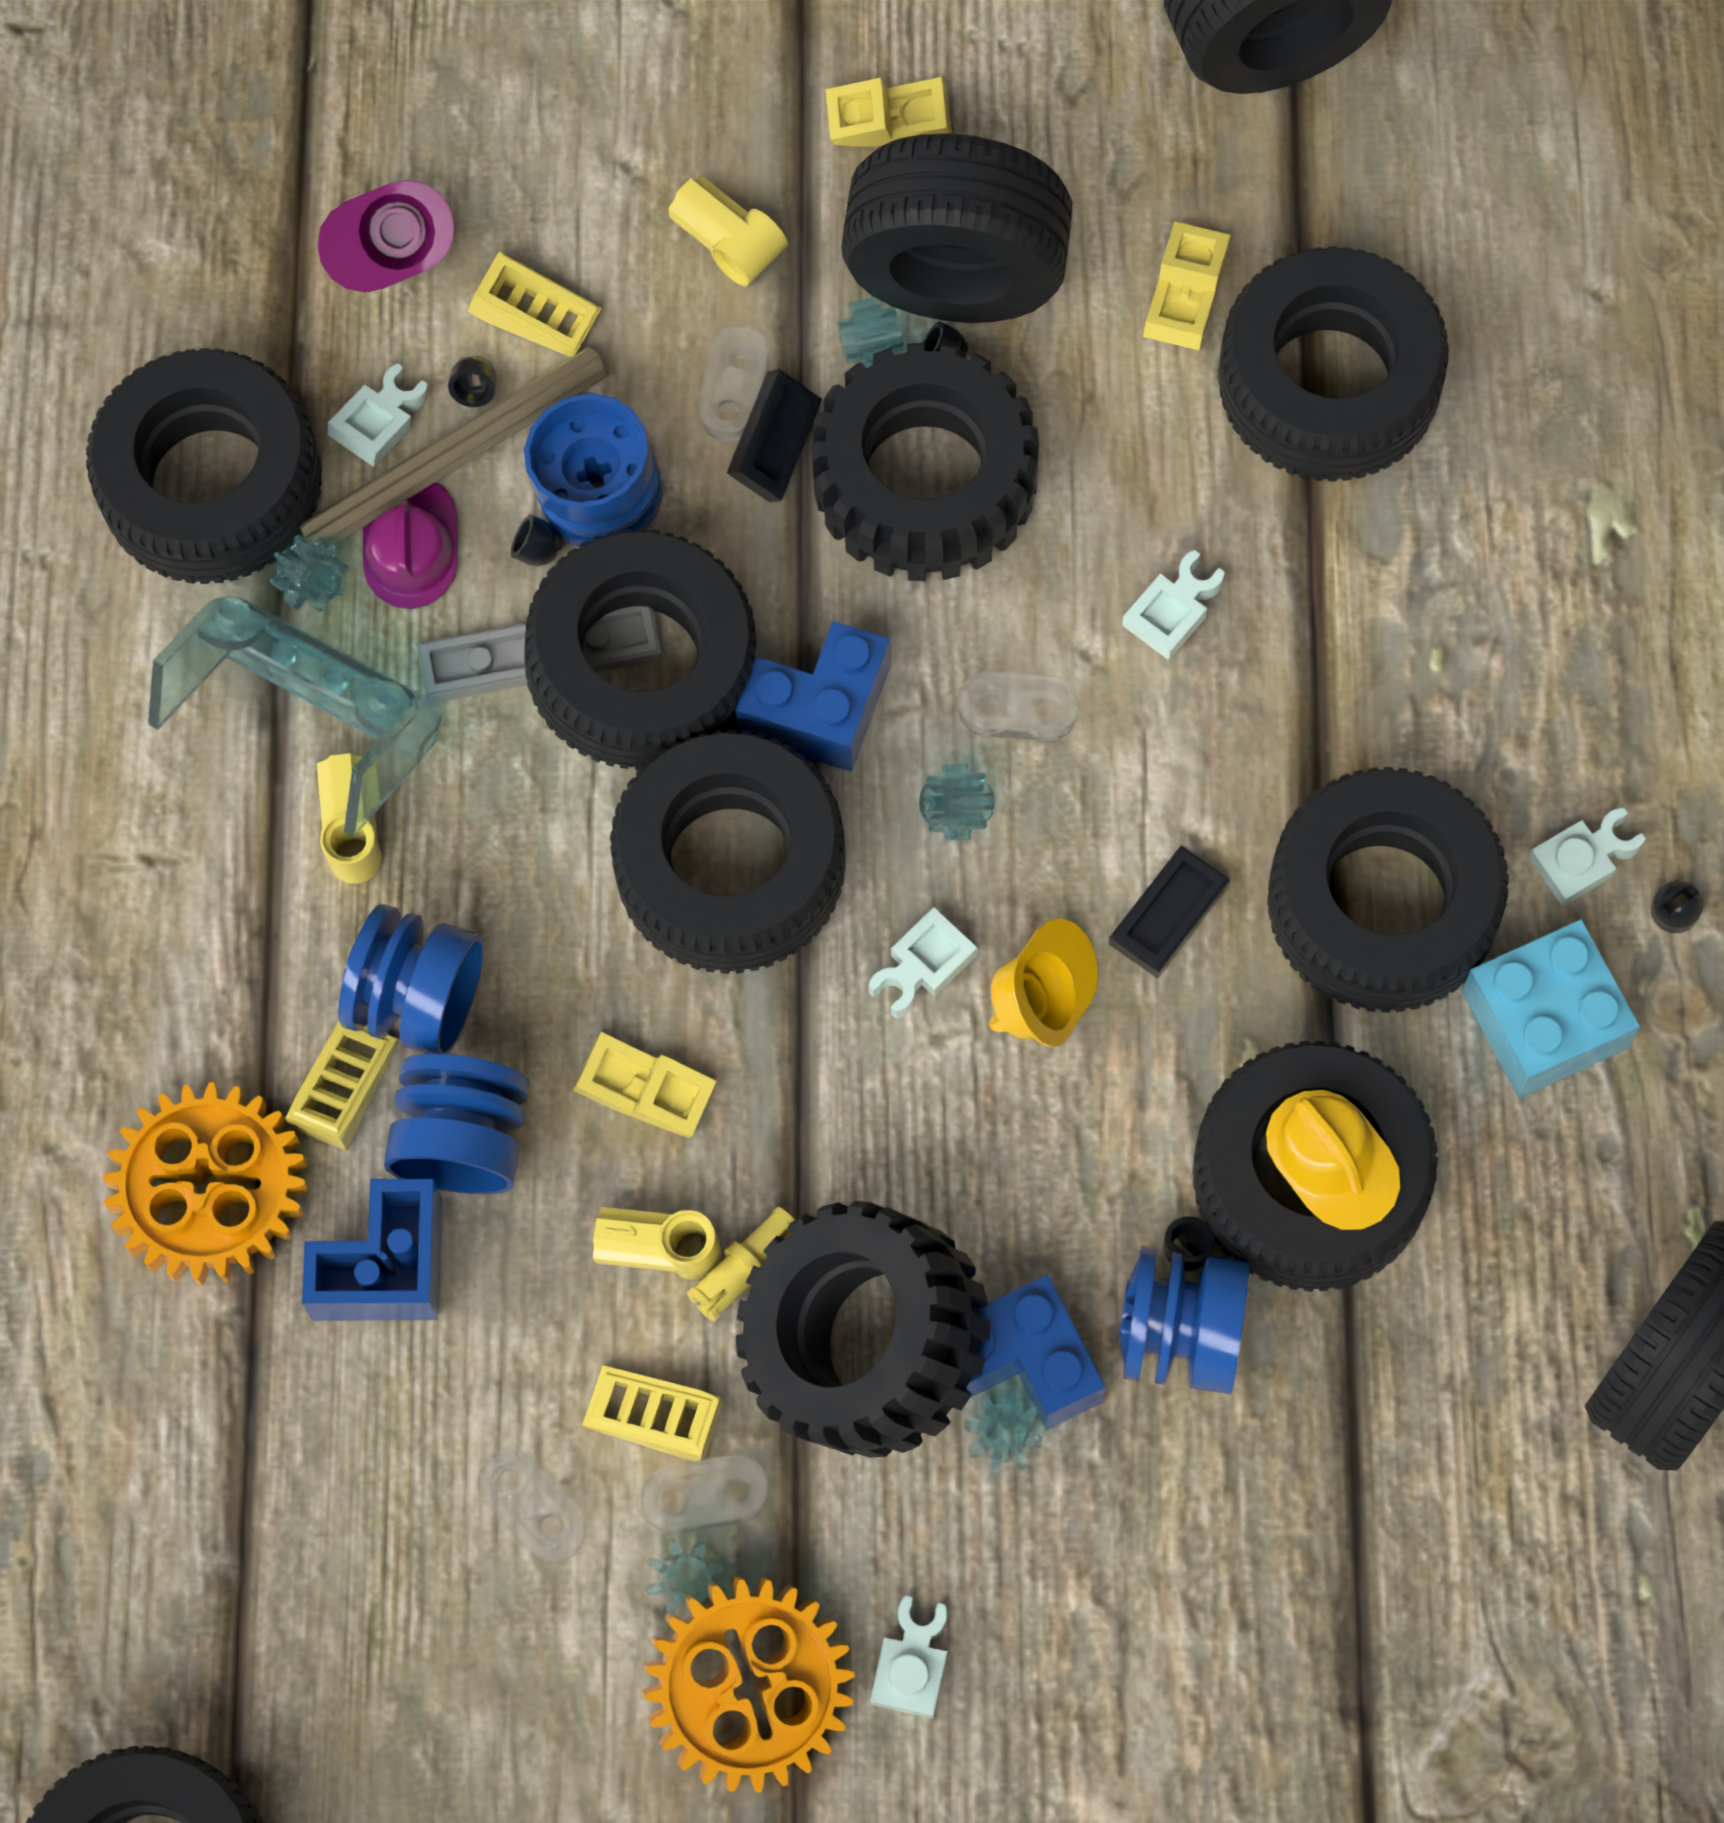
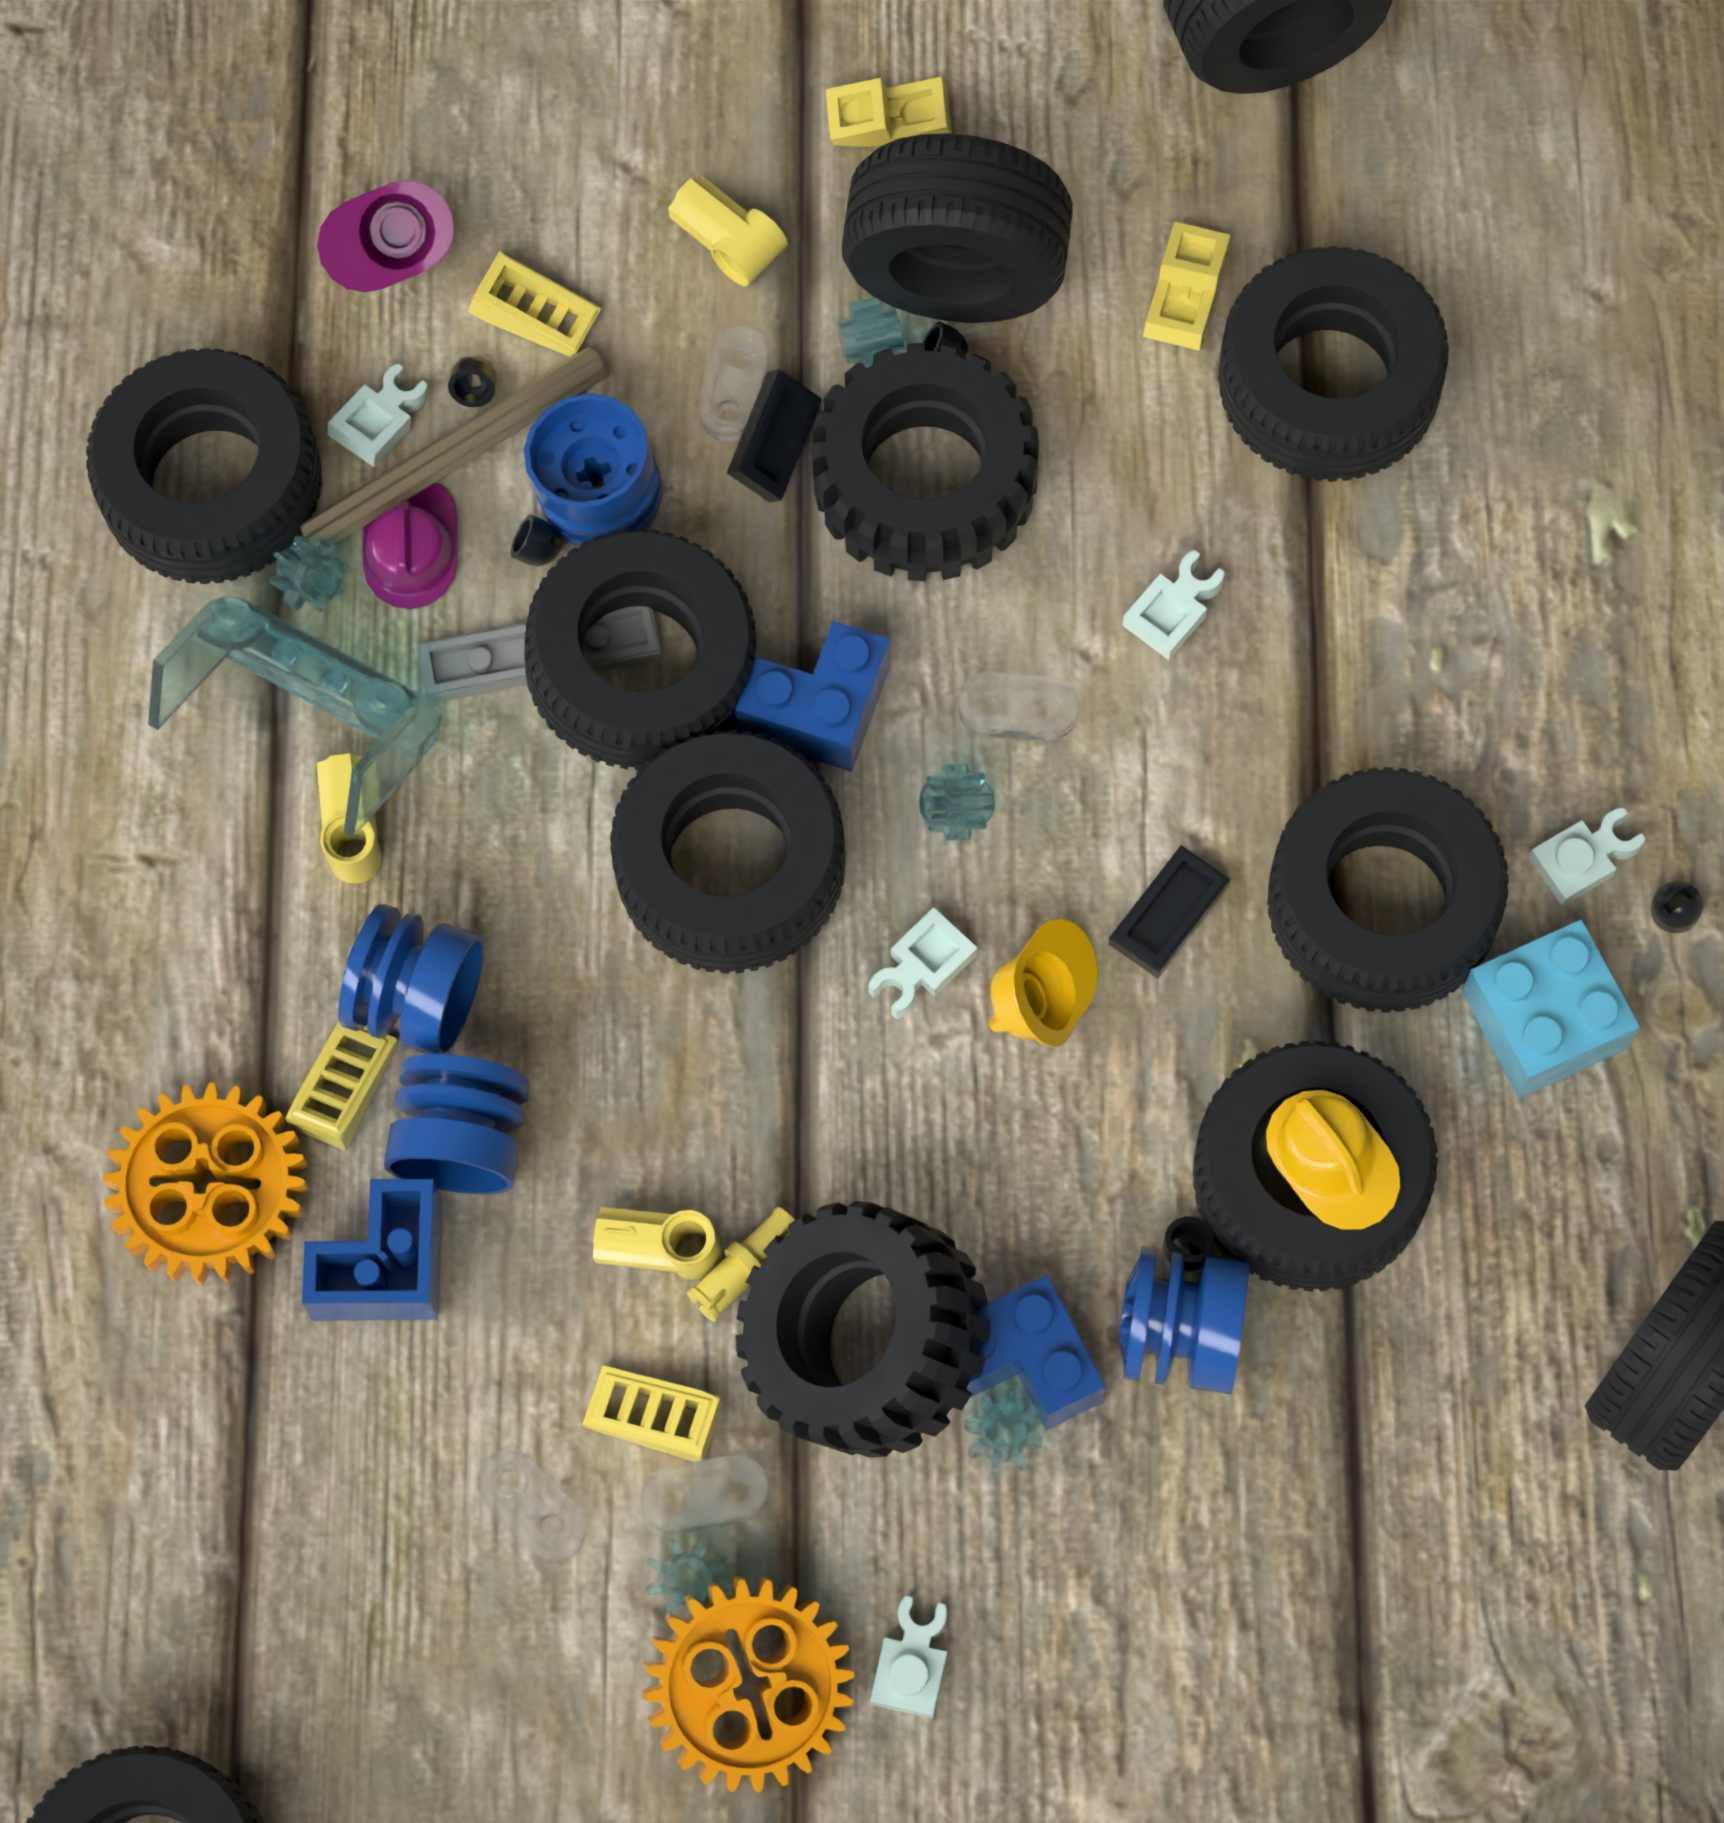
(644, 1086): light yellow slope -> none

